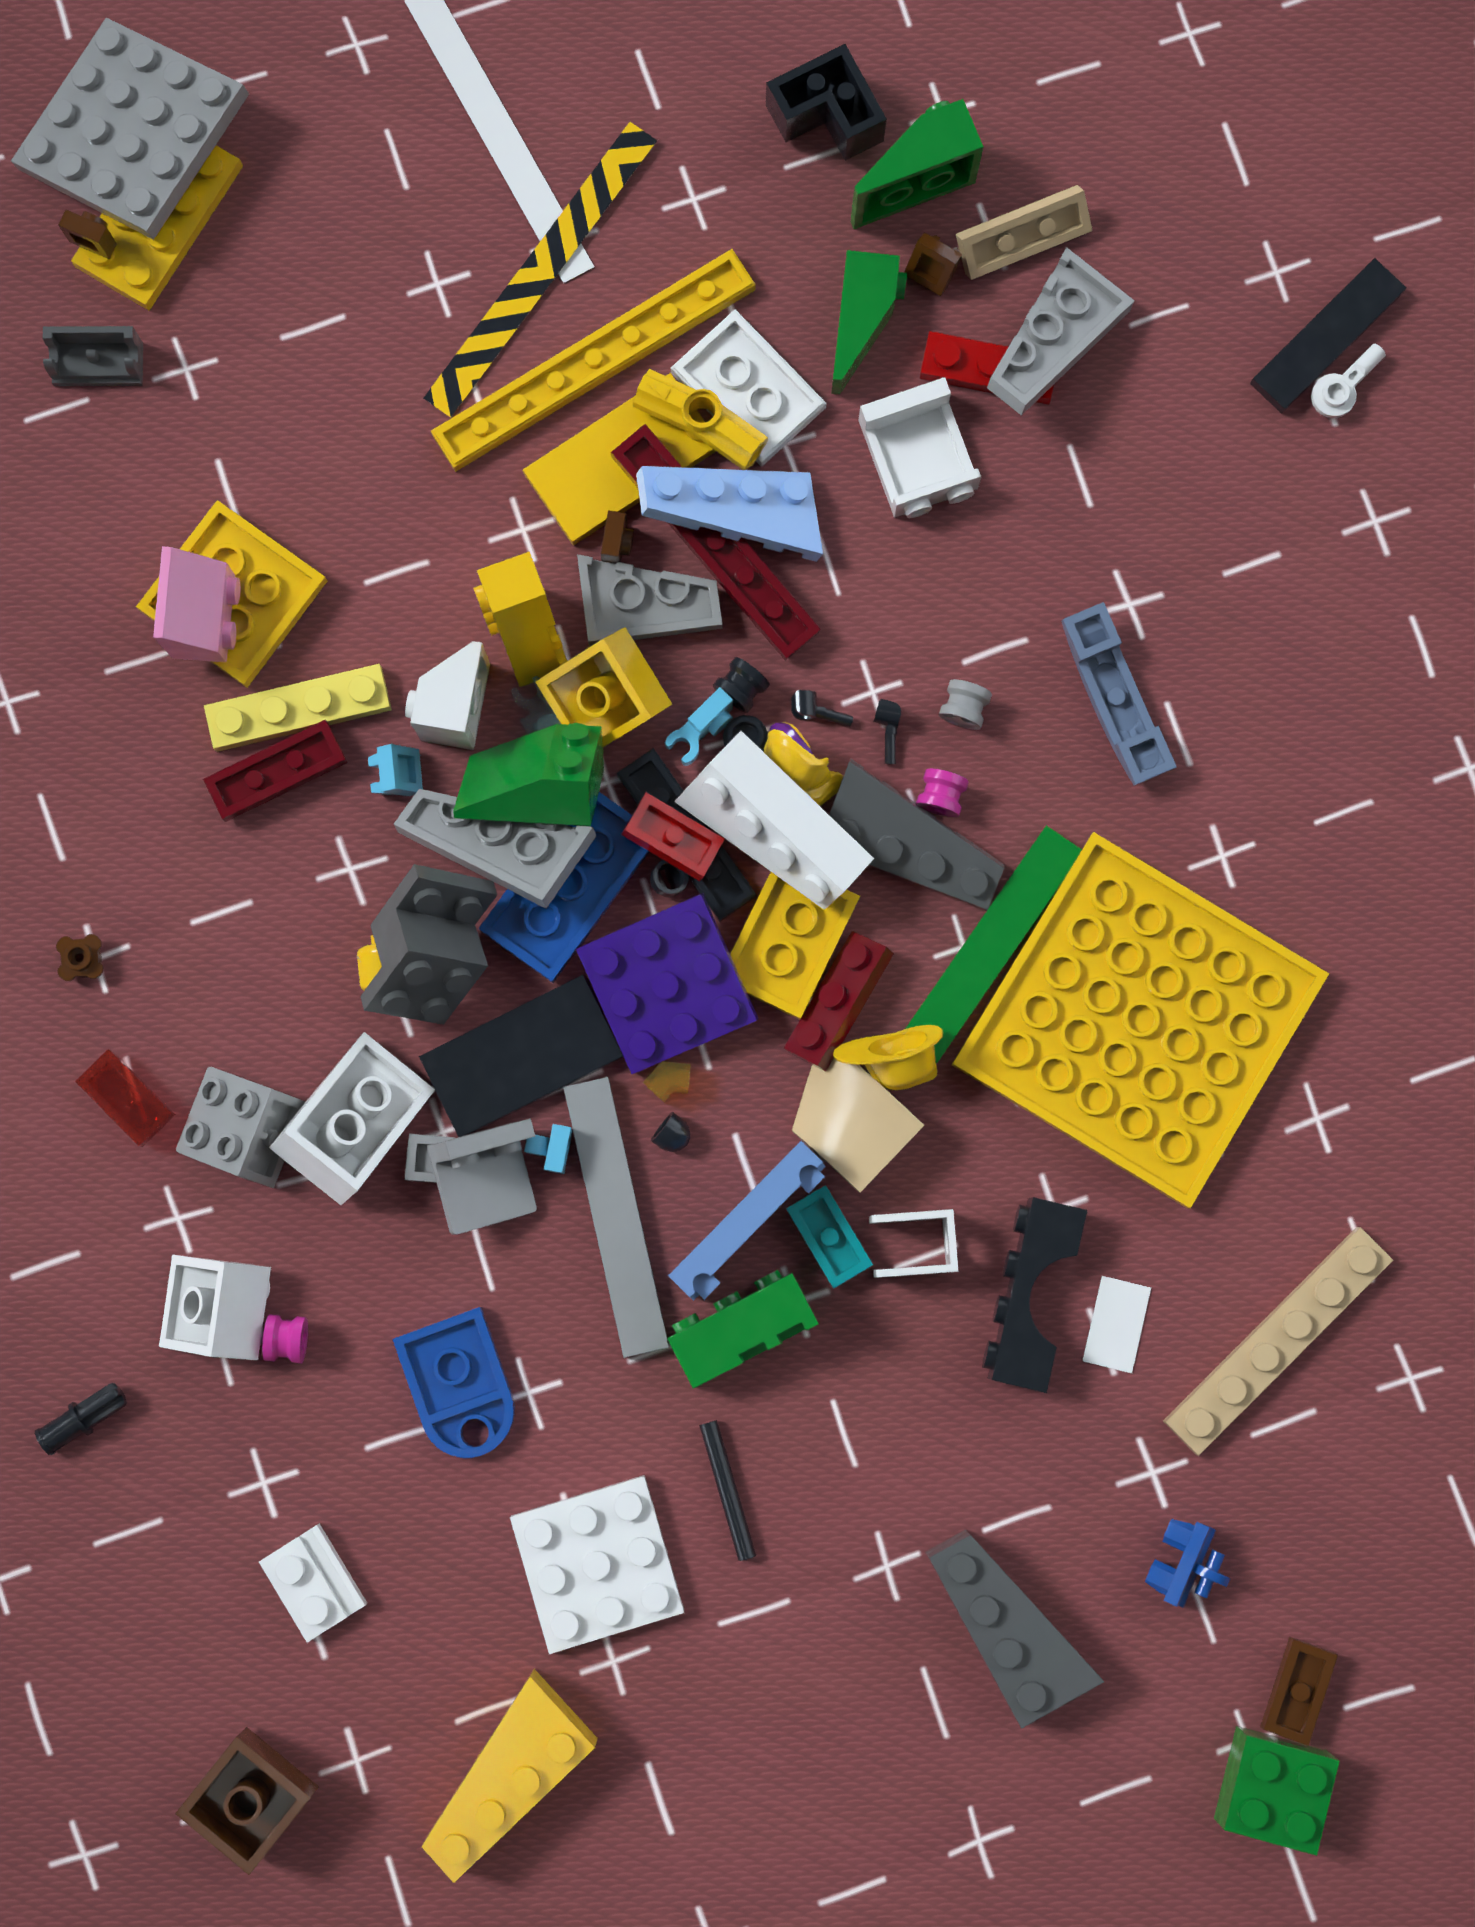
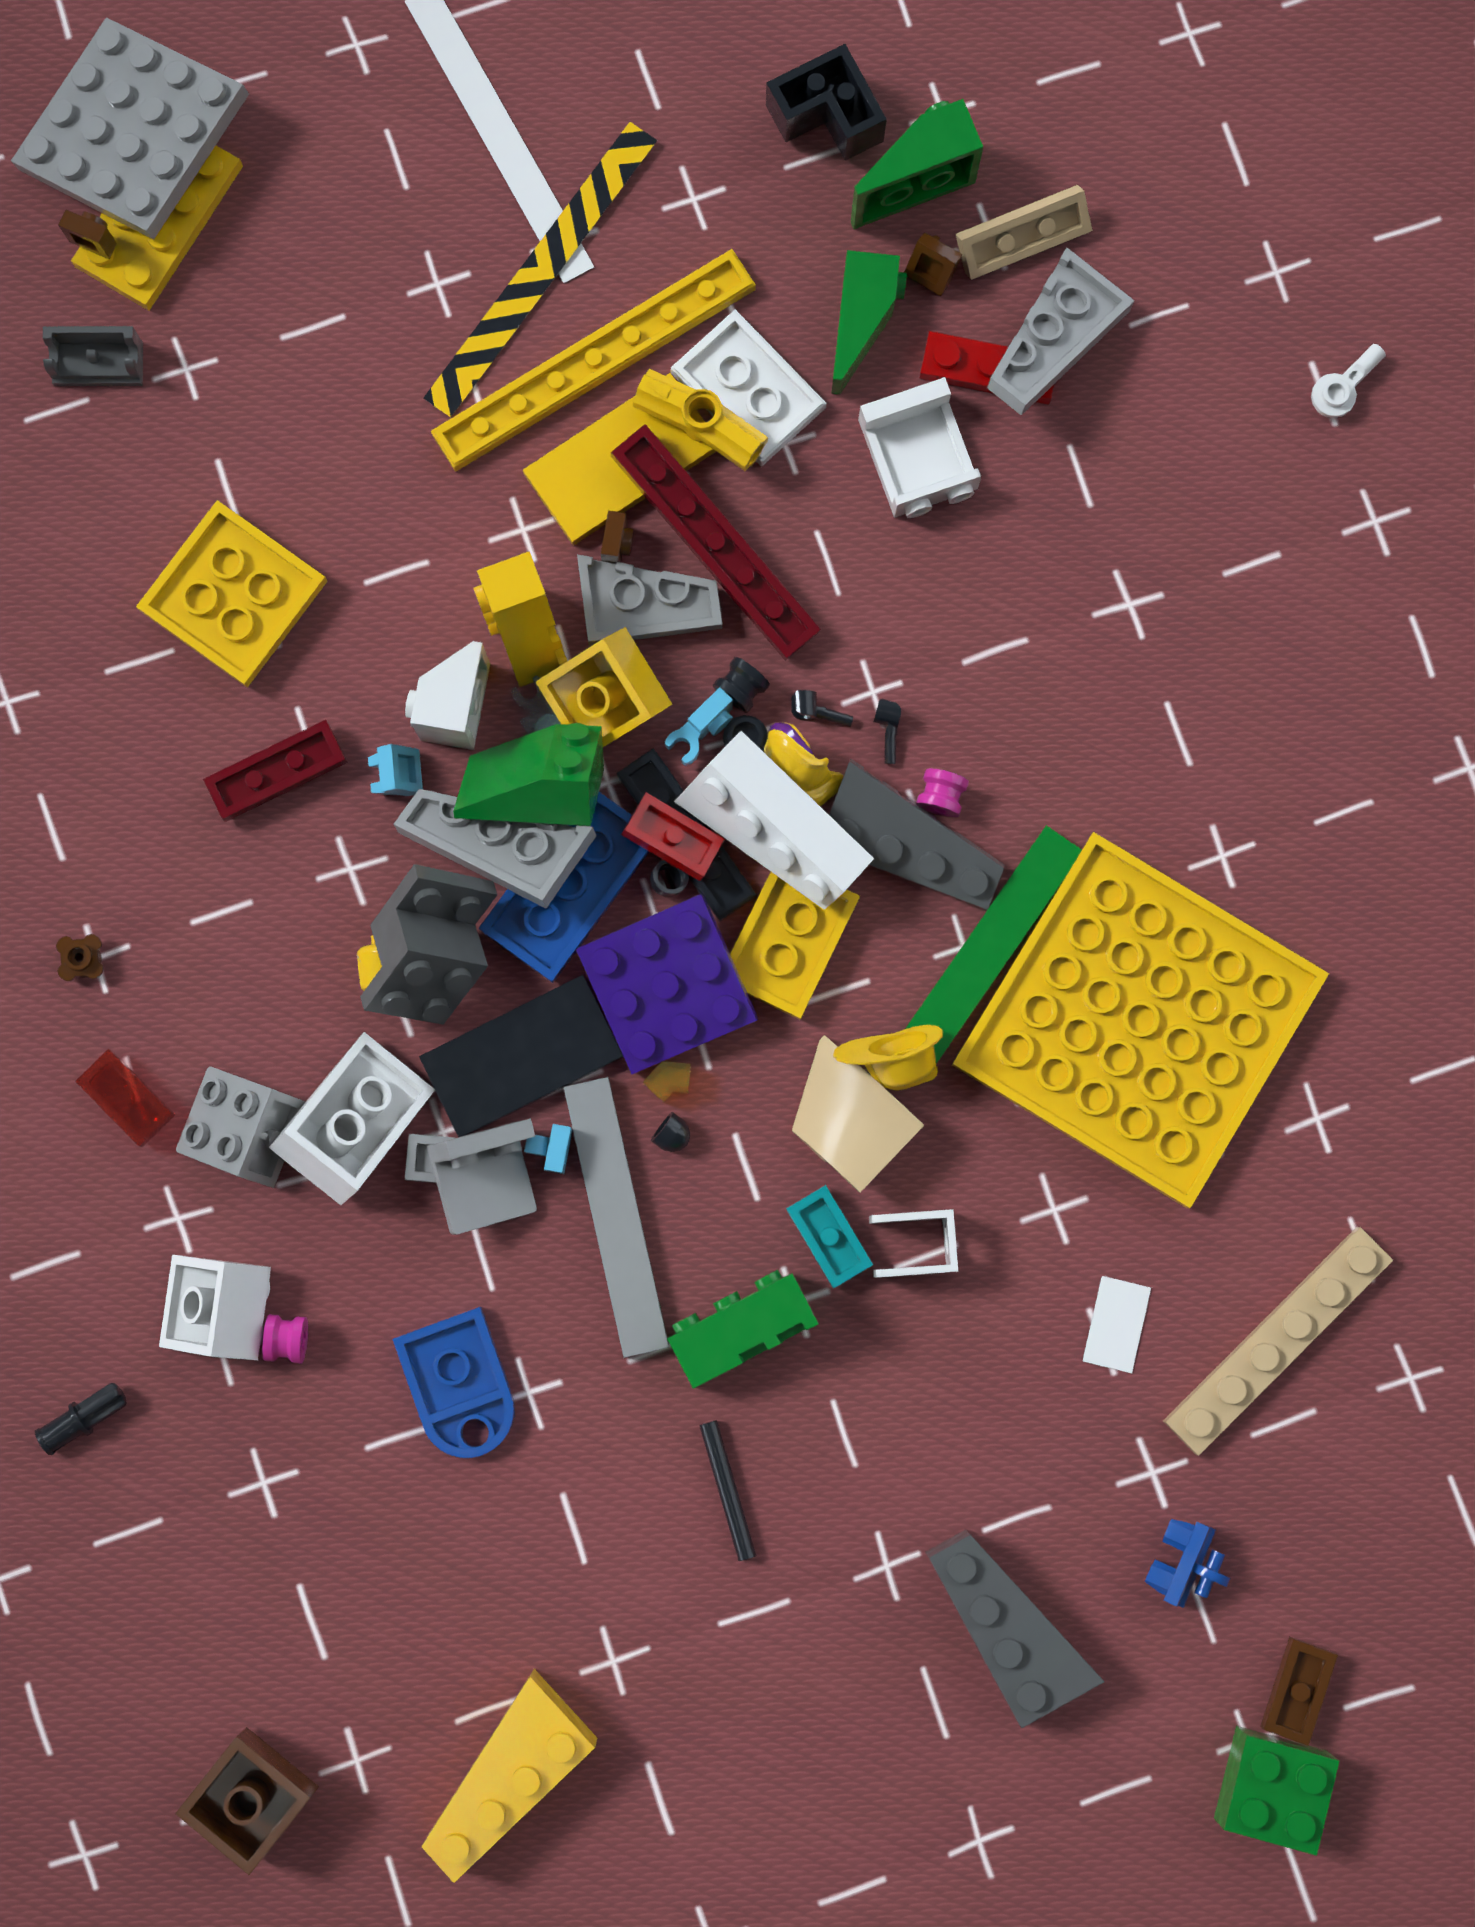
(195, 606): bright pink slope -> none
(297, 707): light yellow plate -> none
(313, 1582): white plate -> none
(597, 1564): white plate -> none
(738, 503): light blue wing -> none
(796, 1169): medium blue gear -> none
(839, 1000): dark red plate -> none
(965, 704): light grey wheel -> none
(1020, 1351): black arch -> none
(1115, 695): sand blue slope -> none
(1328, 335): black tile -> none

